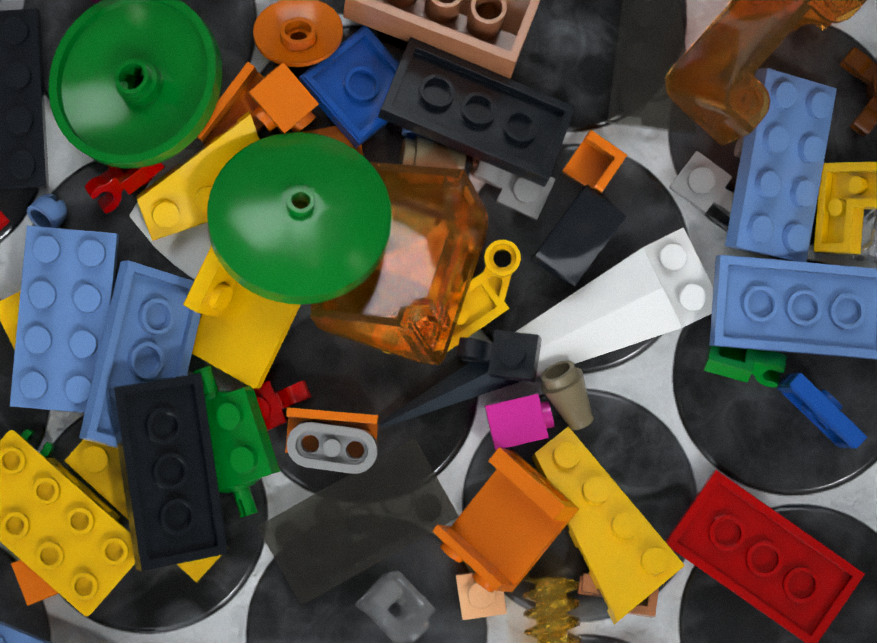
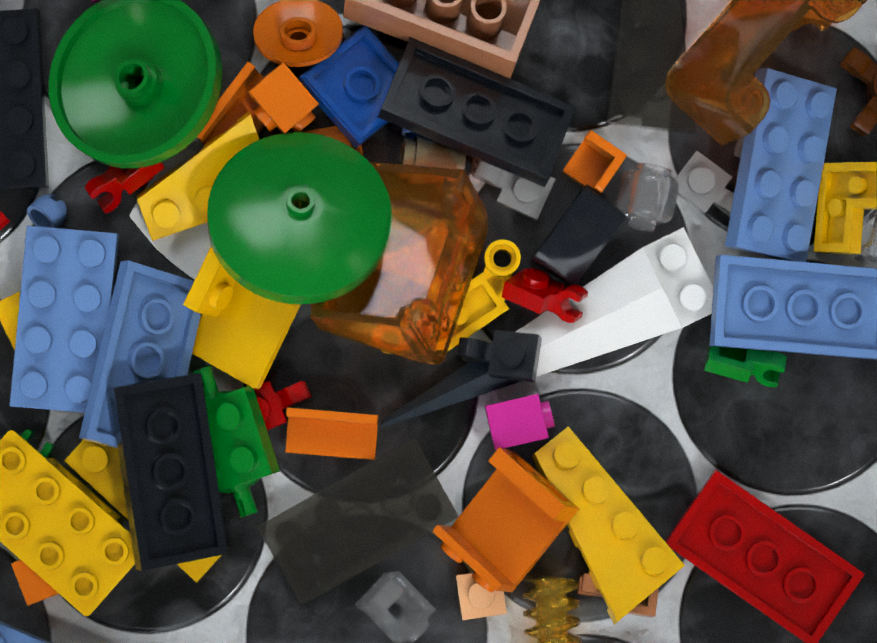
(332, 448): light grey plate -> none
(539, 293): none -> red plate
(567, 392): dark tan cone -> none
(647, 196): none -> clear head
(821, 410): blue plate -> none

